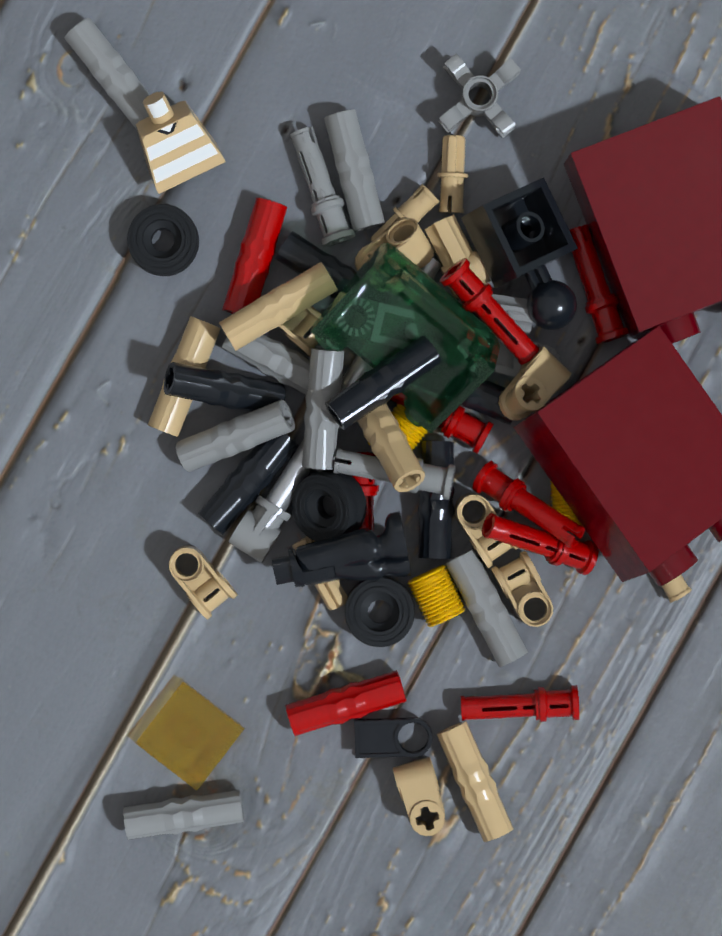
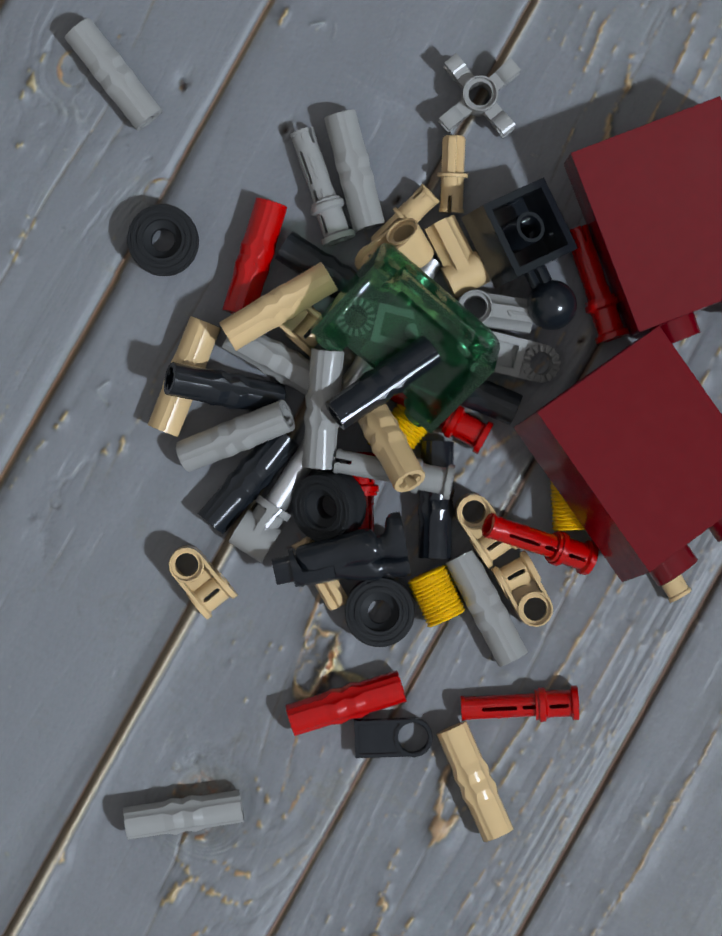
(175, 143): tan torso -> none
(190, 735): clear yellow tile -> none
(420, 789): tan piece -> none
(473, 301): red pin -> none
(514, 496): red pin -> none
(535, 384): tan piece -> none

